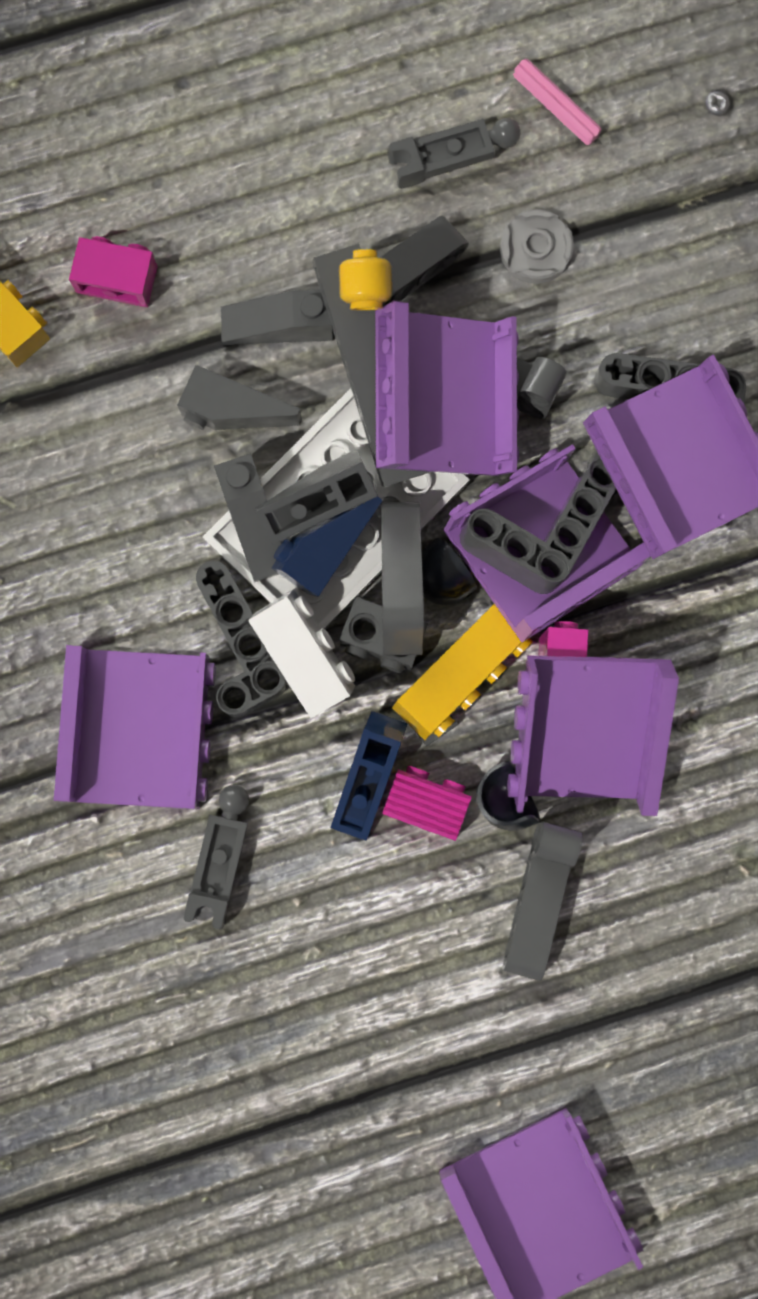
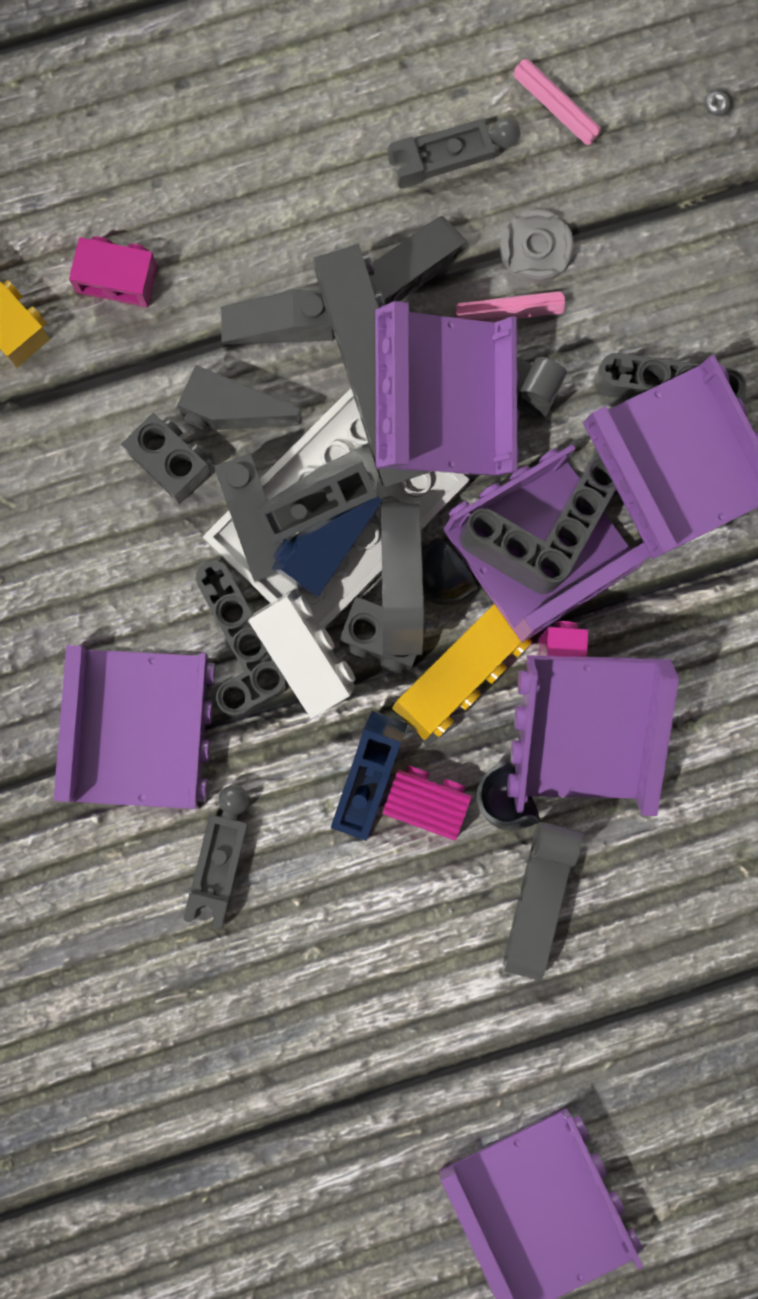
(161, 462): none -> dark grey brick
(365, 280): yellow head -> none
(517, 306): none -> bright pink axle

